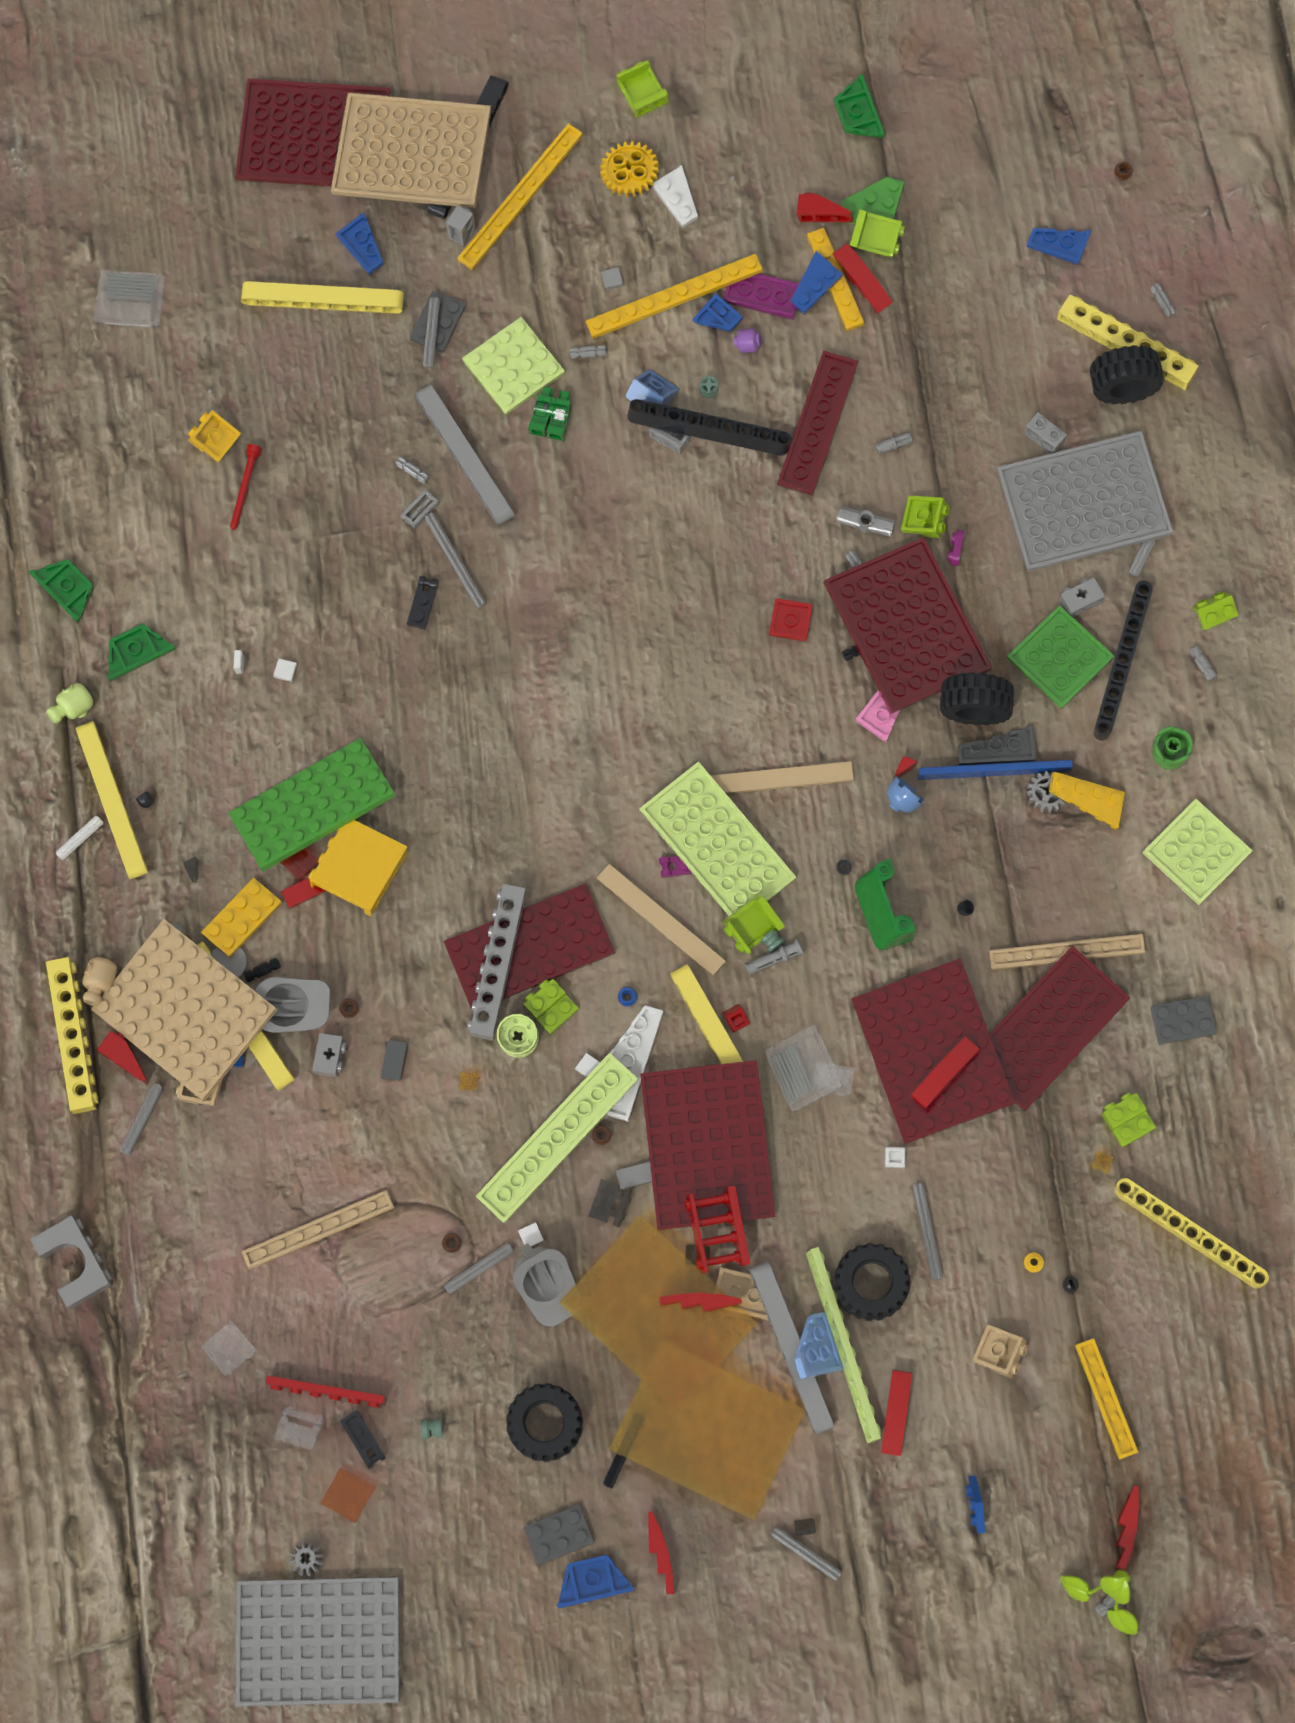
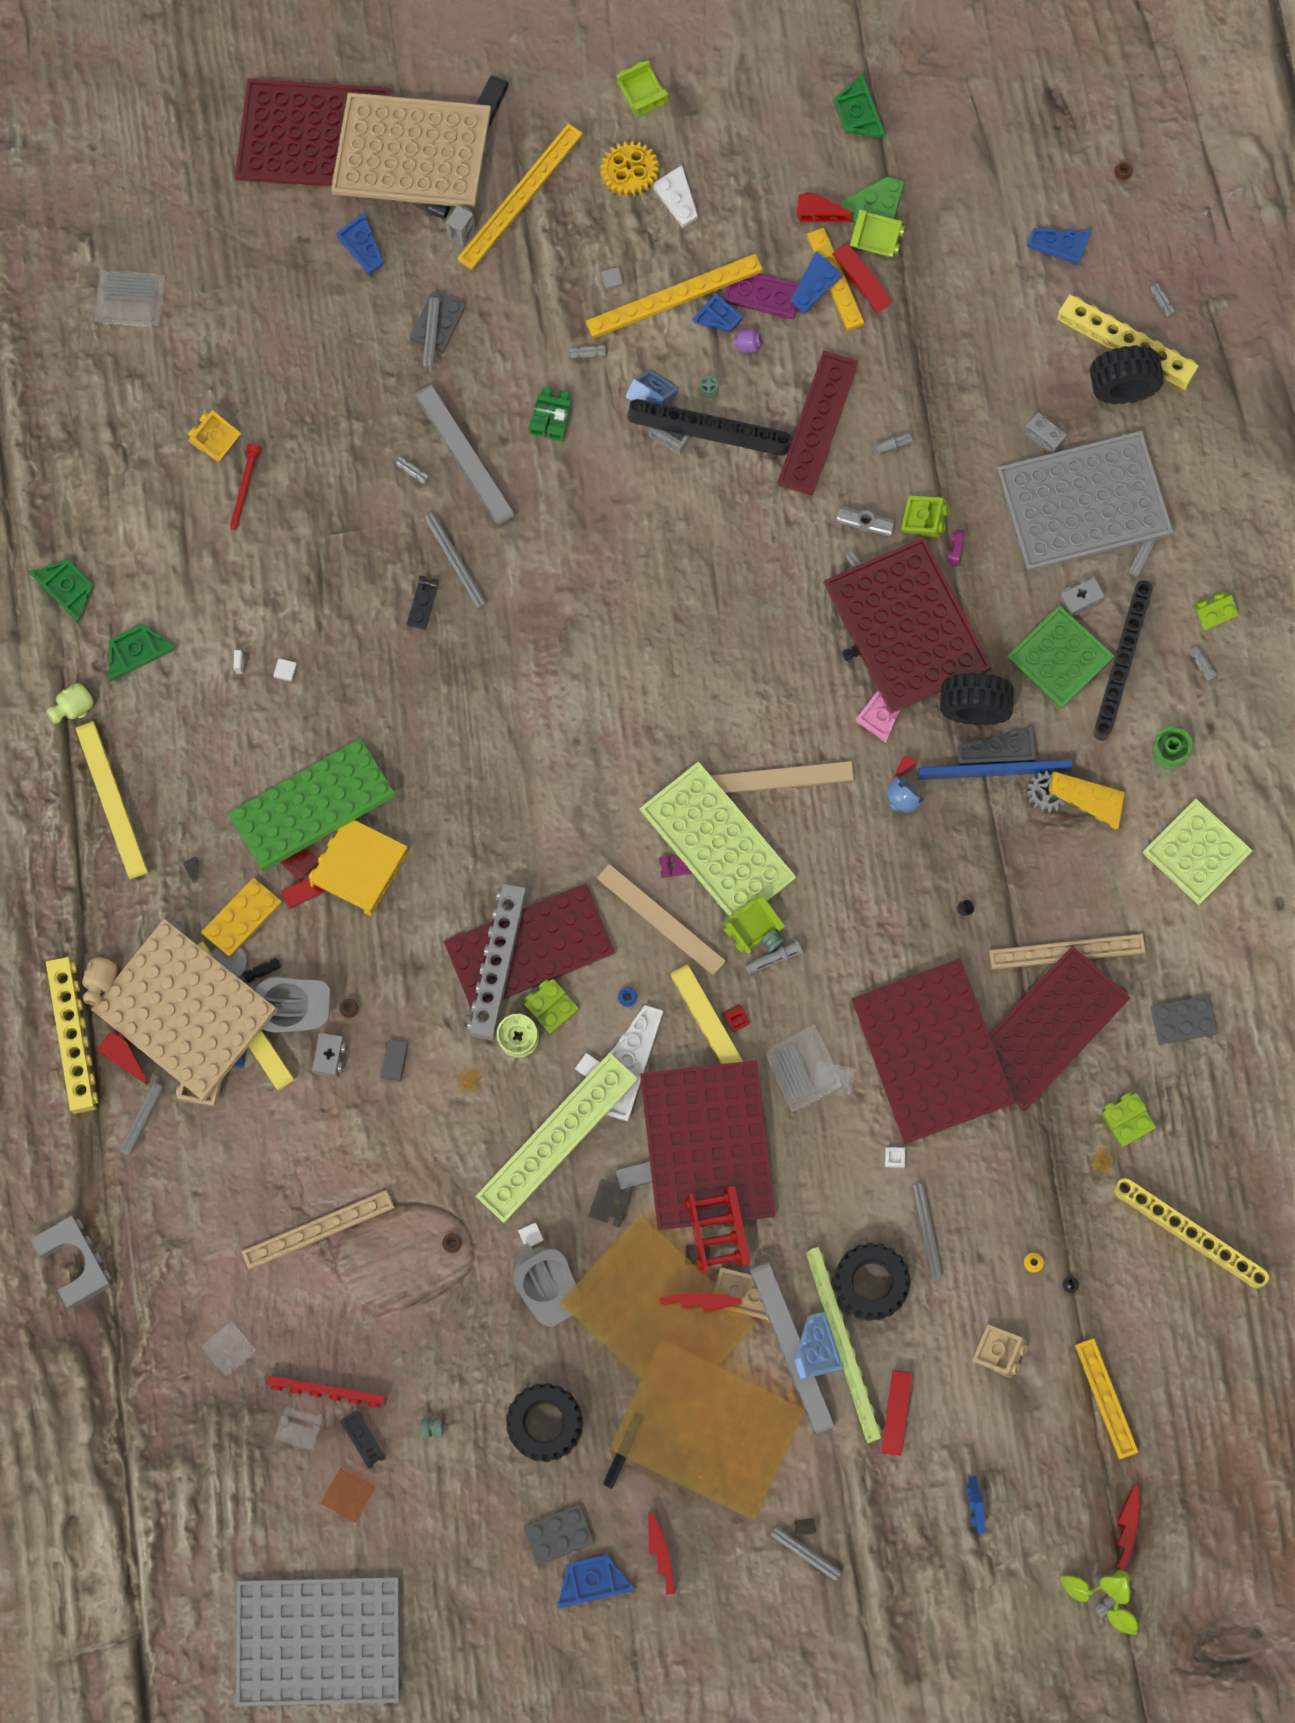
(79, 837): white axle -> none
(145, 800): black hinge -> none
(313, 1558): light grey gear -> none
(322, 297): light yellow beam -> none
(422, 516): light grey tile -> none
(478, 1268): light grey axle -> none
(513, 366): yellowish green plate -> none
(599, 1129): reddish brown plate -> none
(790, 619): red plate -> none
(841, 870): black hinge -> none
(883, 926): green windscreen -> none
(945, 1072): red slope -> none

